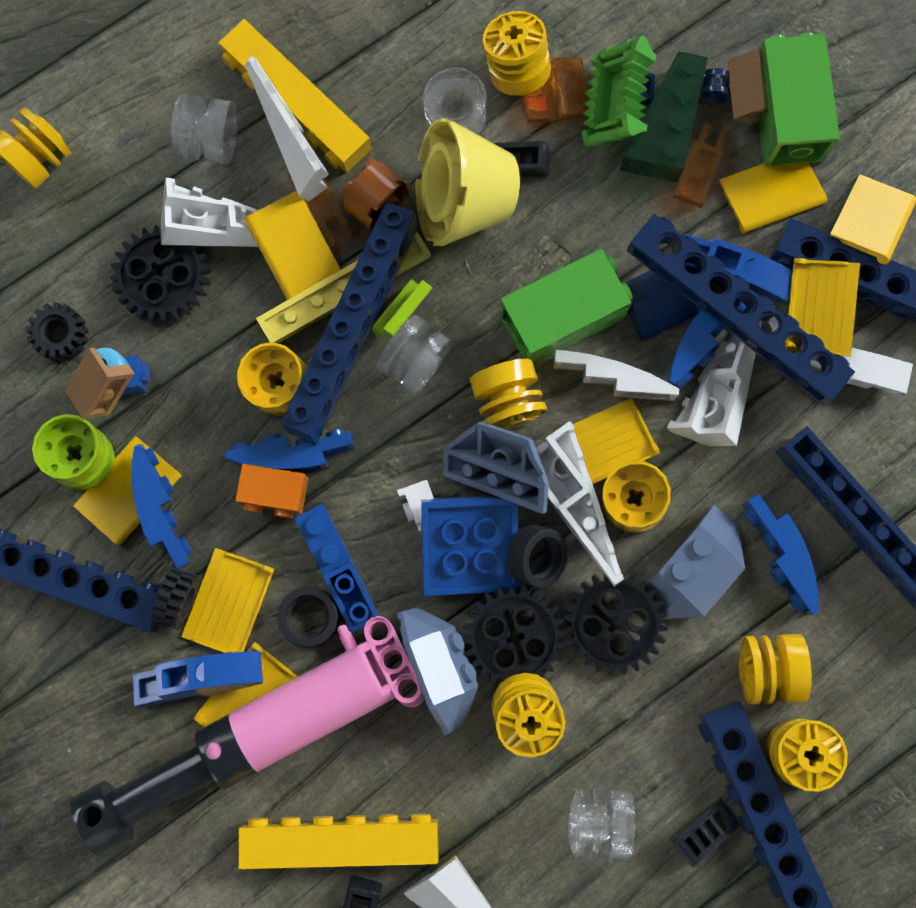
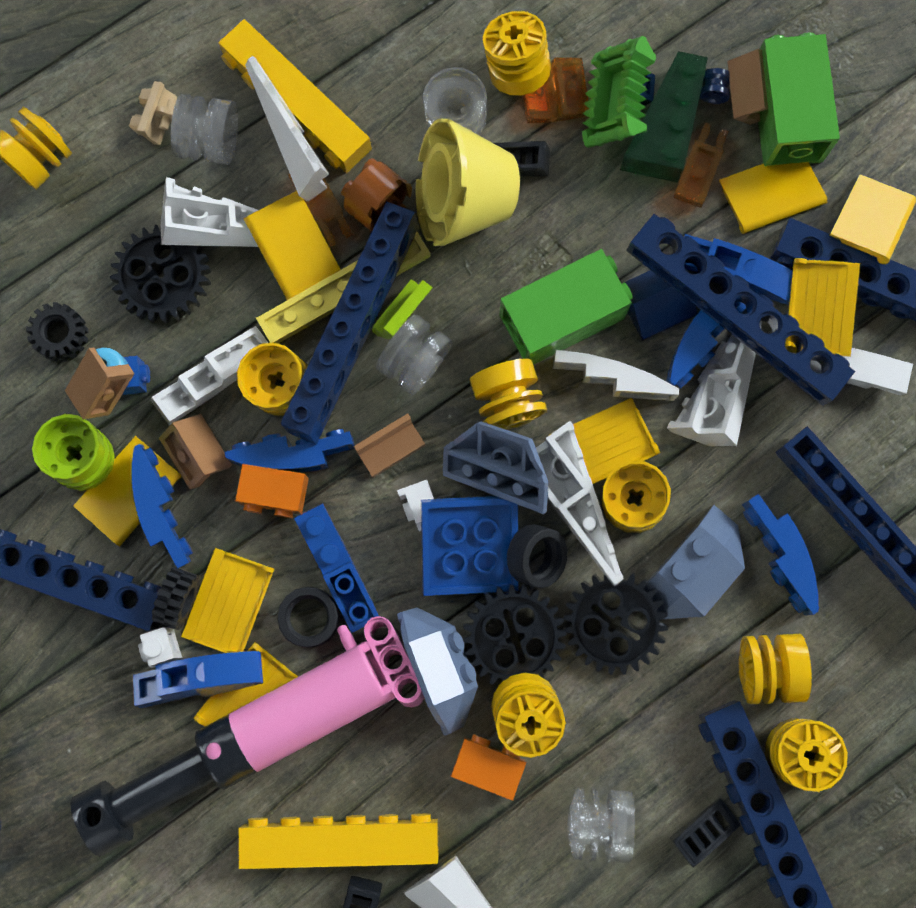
(157, 113): none -> tan hips
(159, 646): none -> white brick
(194, 450): none -> medium nougat panel
(206, 378): none -> white slope
(389, 445): none -> medium nougat panel
(488, 767): none -> orange brick

